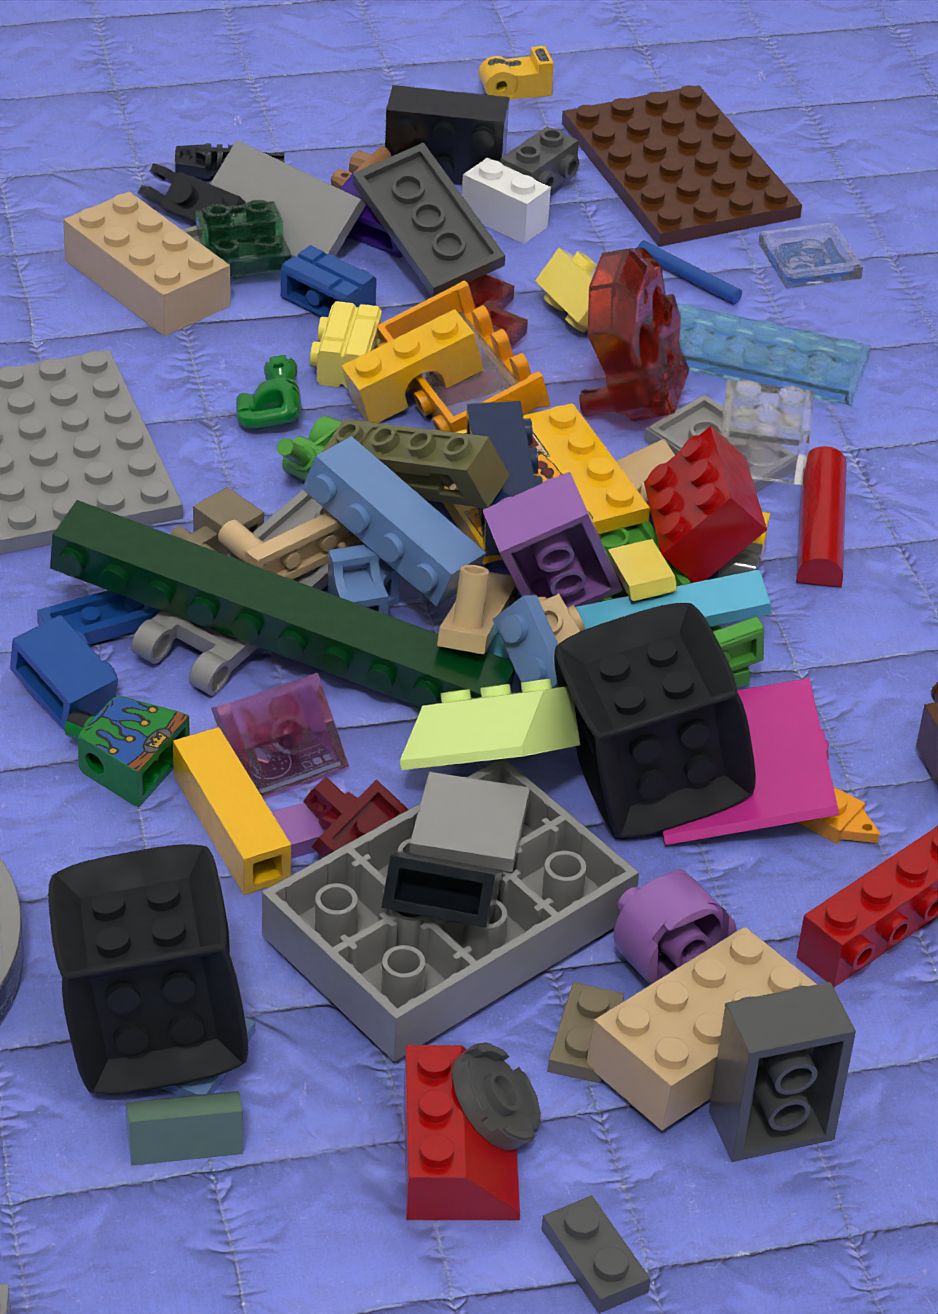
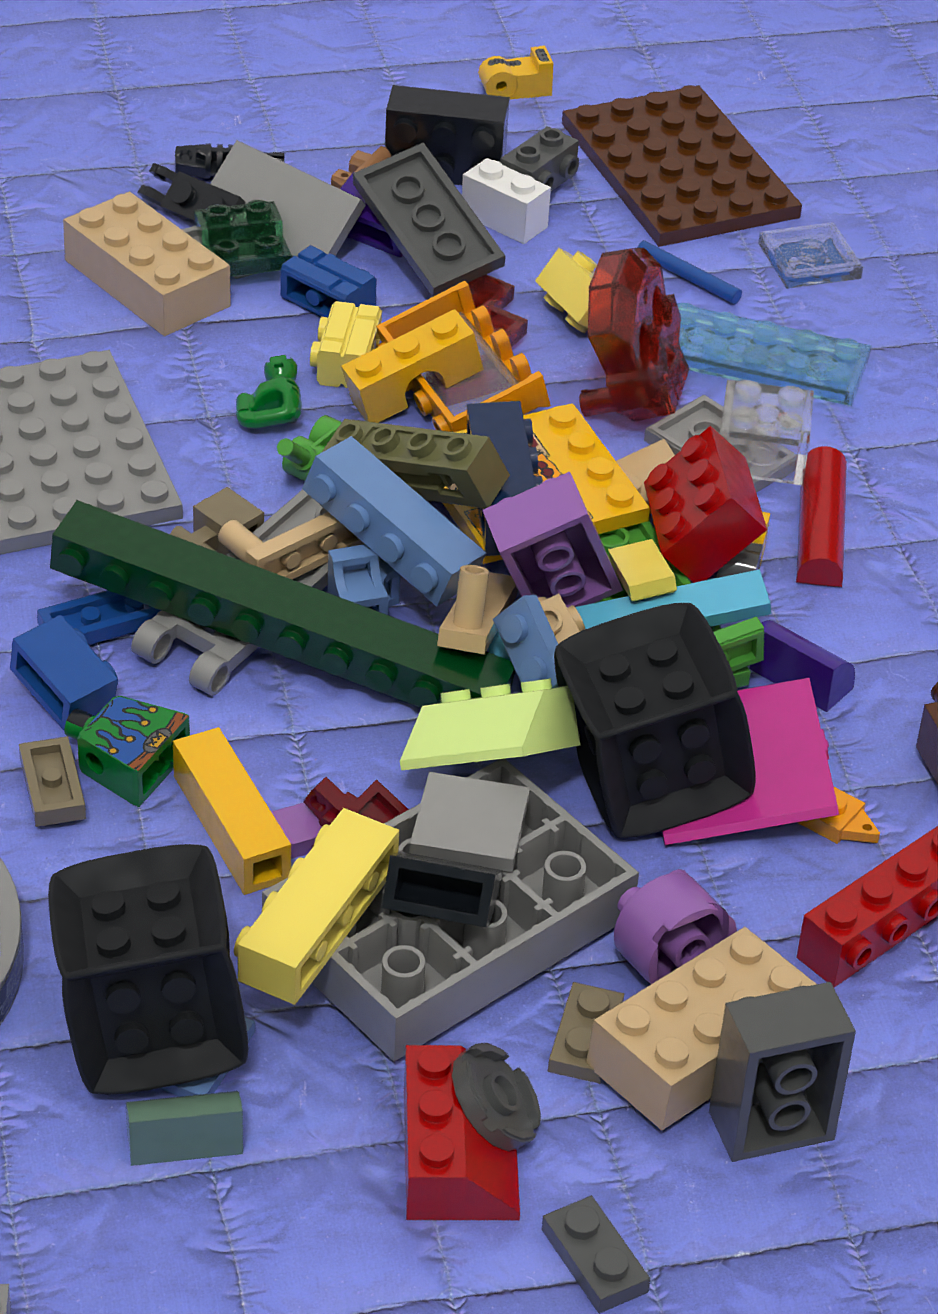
(52, 781): none -> dark tan plate
(283, 734): clear pink slope -> none
(316, 906): none -> light yellow brick
(794, 657): none -> dark purple brick

